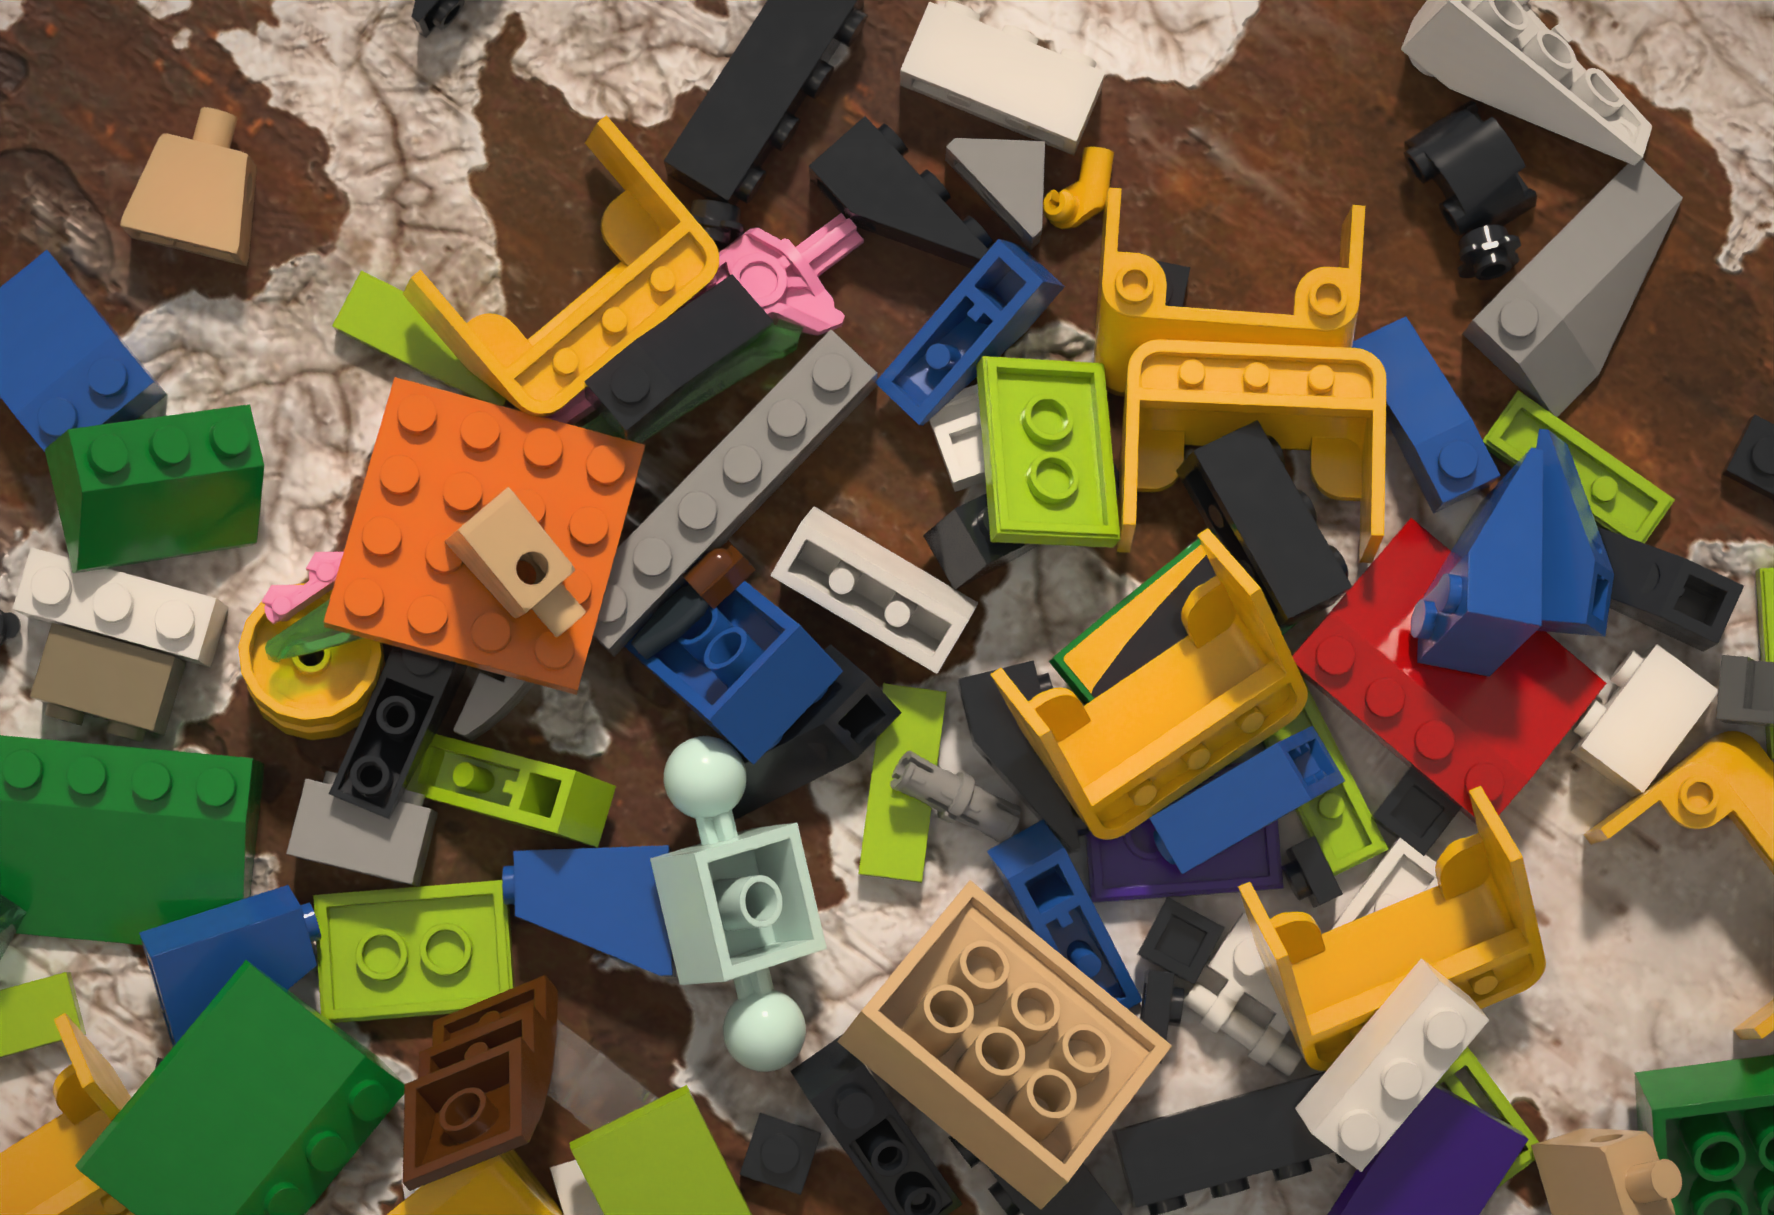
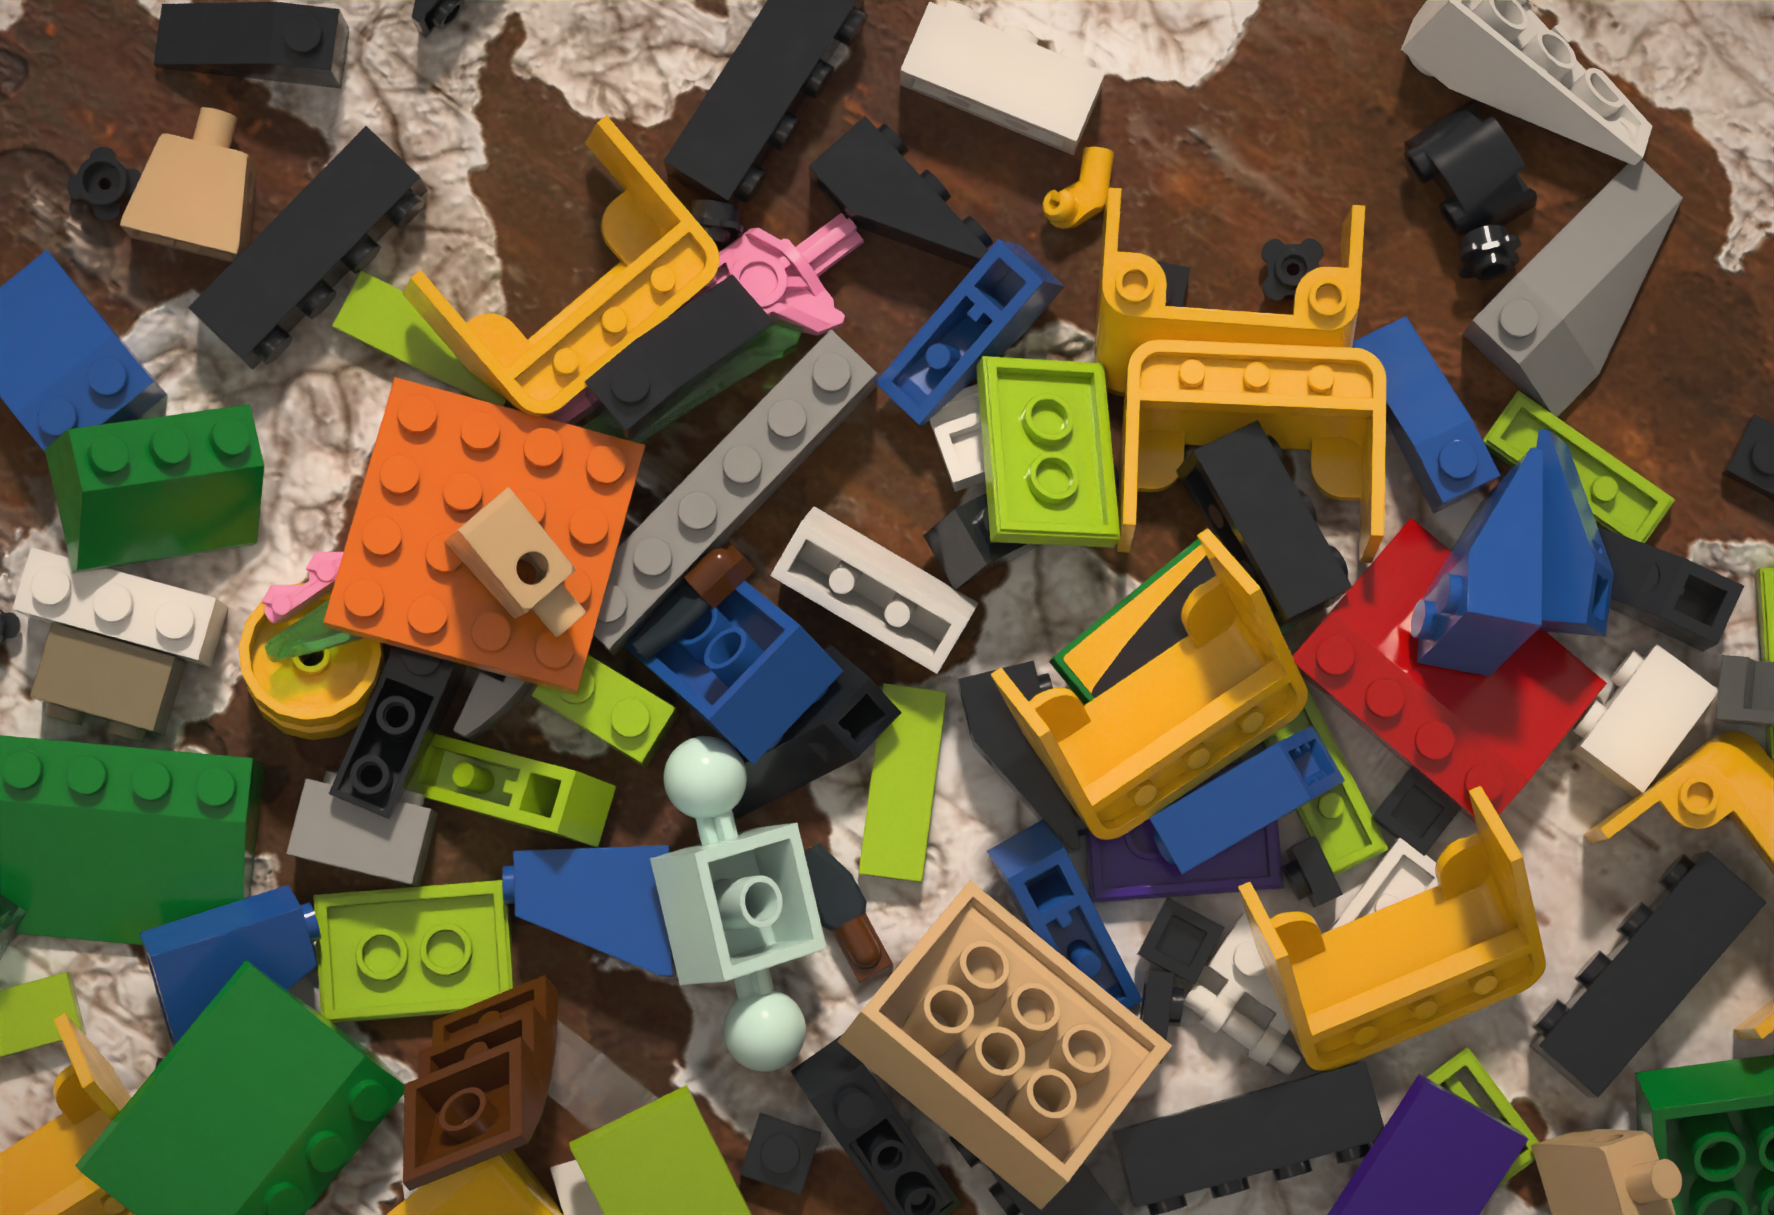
(87, 182): none -> black plate
(254, 41): none -> black slope
(310, 249): none -> black brick
(613, 711): none -> lime brick
(844, 913): none -> piece
(955, 797): light grey pin -> none
(1006, 178): light grey slope -> none
(1279, 257): none -> black plate
(1391, 1065): white brick -> none
(1646, 973): none -> black brick

